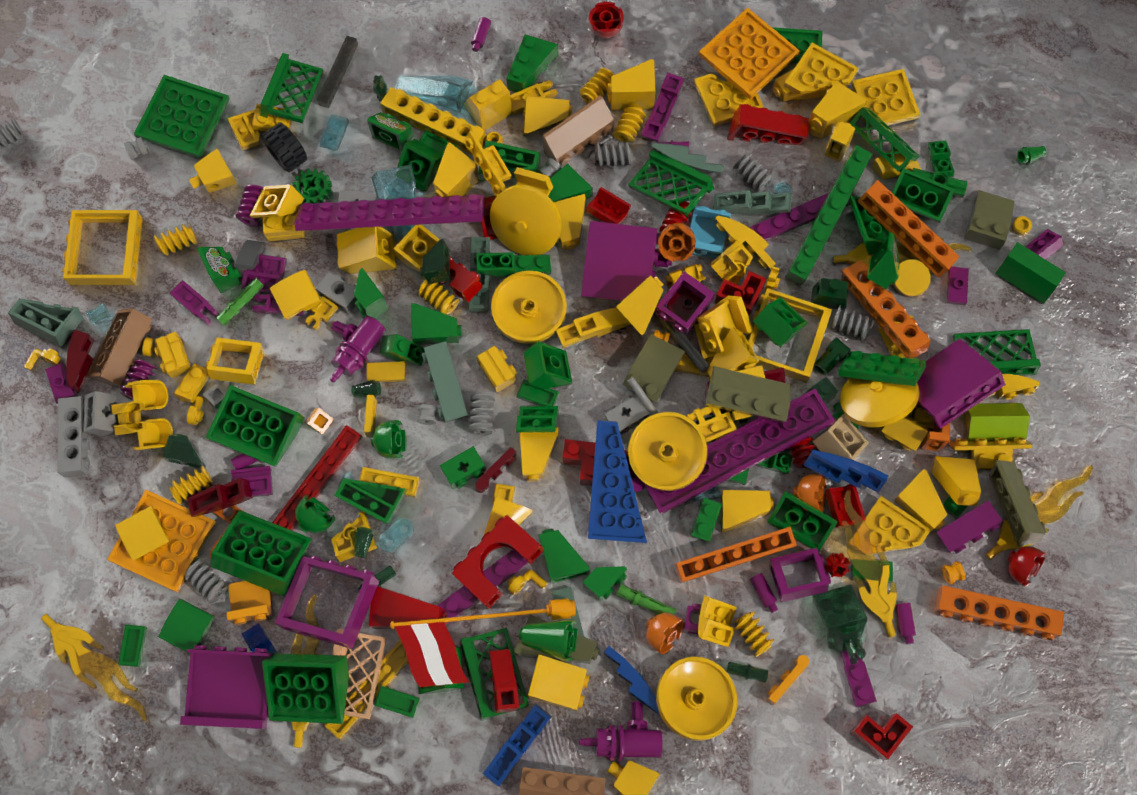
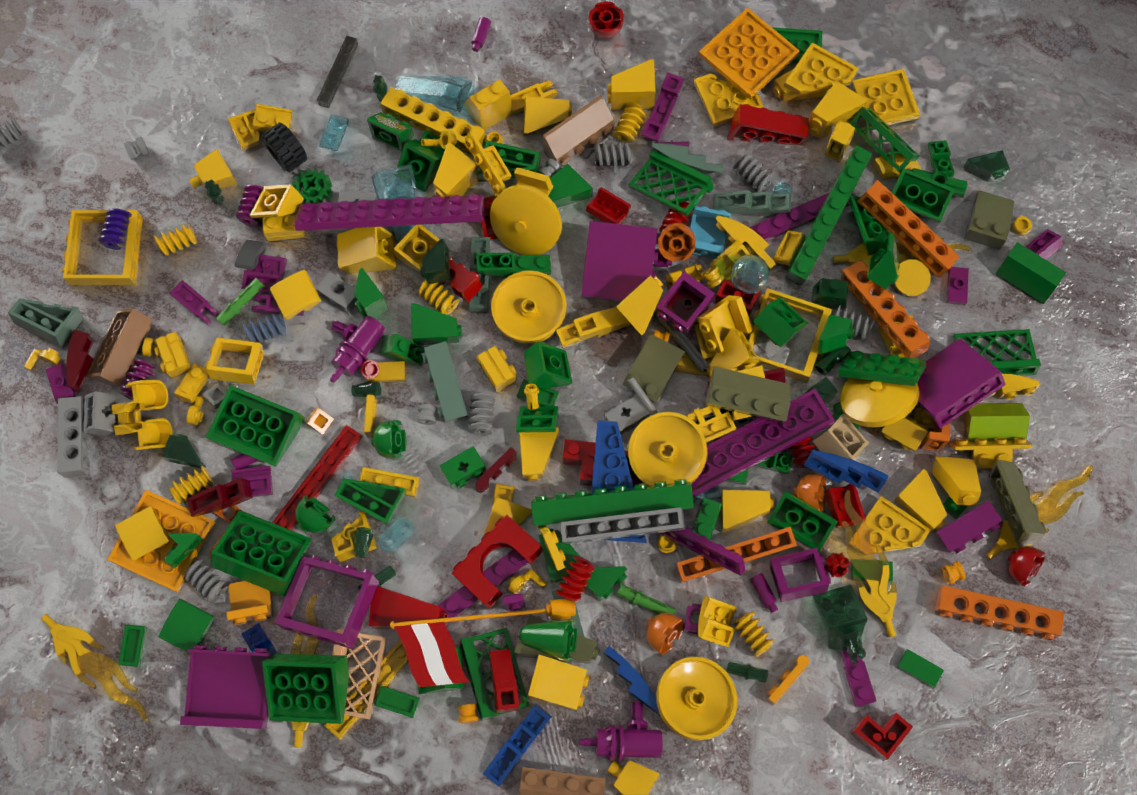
(98, 314): clear light blue bush -> none
(113, 227): none -> dark purple piece
(182, 116): green plate -> none
(186, 544): none -> green slope
(213, 192): none -> clear green axle
(220, 267): green slope -> none
(265, 329): none -> sand blue piece
(277, 85): green fence -> none
(322, 311): yellow plate -> none
(369, 369): none -> plate
(445, 138): none -> yellow plate
(467, 713): none -> light orange wheel
(513, 602): none -> magenta plate
(530, 61): green wedge -> none
(532, 396): none -> yellow pin
(550, 541): none -> yellow wing
(572, 218): yellow slope -> none
(577, 580): none -> red piece
(596, 85): yellow piece -> none
(612, 502): none -> green brick
(622, 525): none -> light grey brick
(666, 545): none -> yellow plate
(708, 549): none -> magenta plate
(712, 276): none -> yellow wheel
(750, 274): none -> clear light blue cylinder
(773, 280): yellow plate -> none
(789, 247): none -> yellow tile
(835, 334): none -> green slope
(906, 622): magenta cylinder -> none
(920, 668): none -> green tile
(988, 166): none -> clear green slope
(1029, 154): green cone -> none

